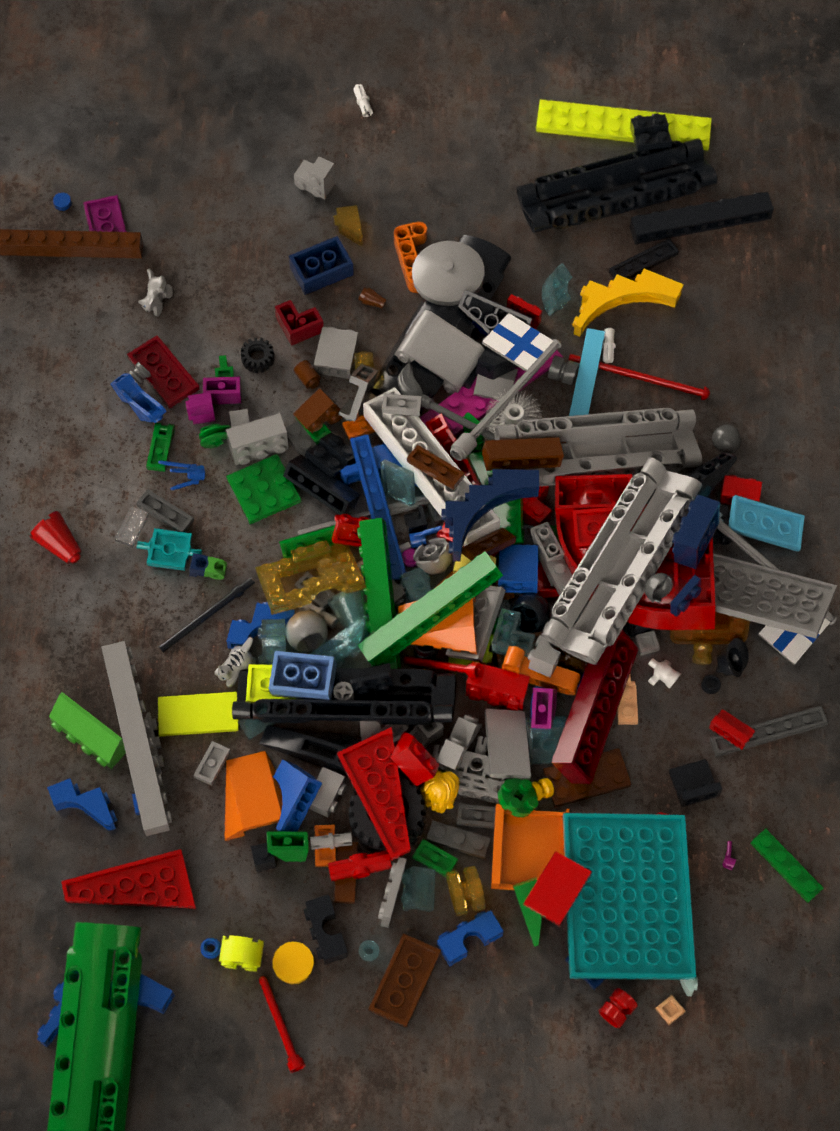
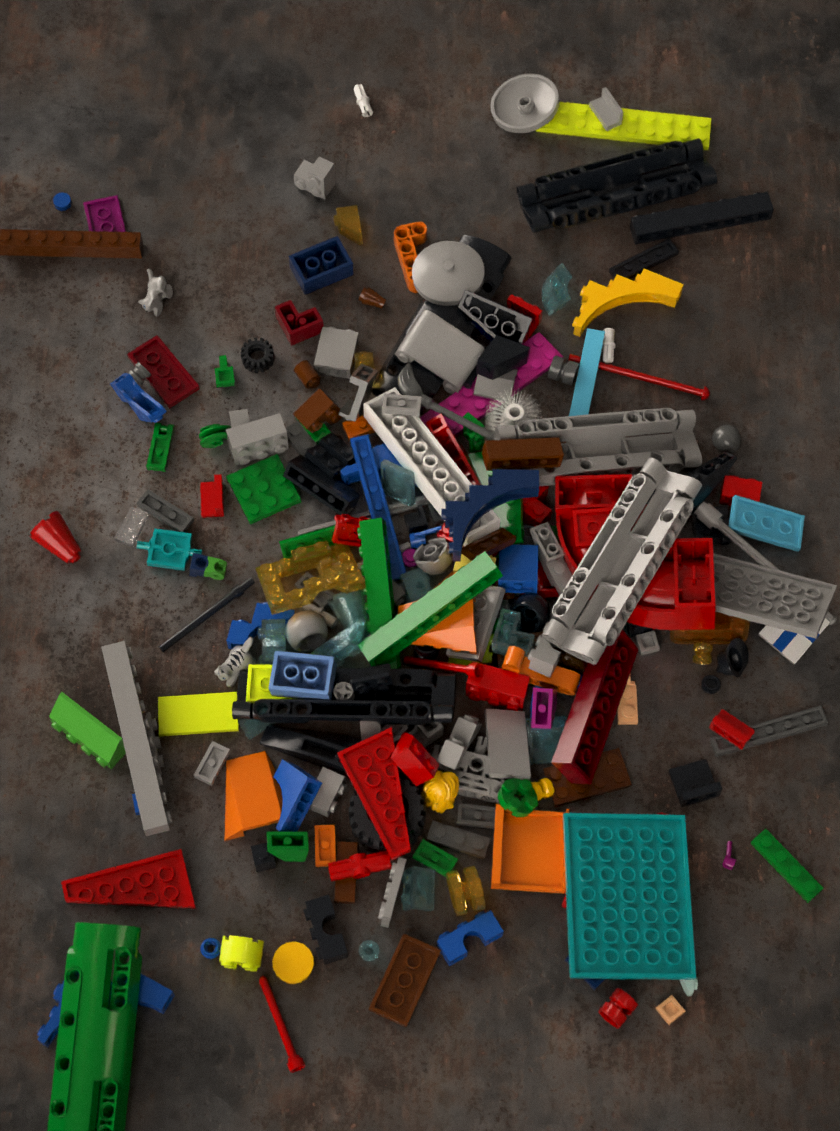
(93, 802): blue arch -> none
(194, 472): blue plant -> none
(200, 408): magenta brick -> none
(212, 498): none -> red panel
(223, 389): magenta brick -> none
(331, 841): light grey pin -> none
(435, 467): reddish brown plate -> none
(523, 348): flag -> none
(525, 103): none -> light grey dish
(531, 918): green slope -> none
(557, 888): red tile -> none
(607, 110): none -> light grey panel
(650, 132): black plate -> none
(658, 586): dark grey hair -> none
(663, 672): white piece -> none
(683, 598): dark blue plate -> none
(696, 531): dark blue brick -> none

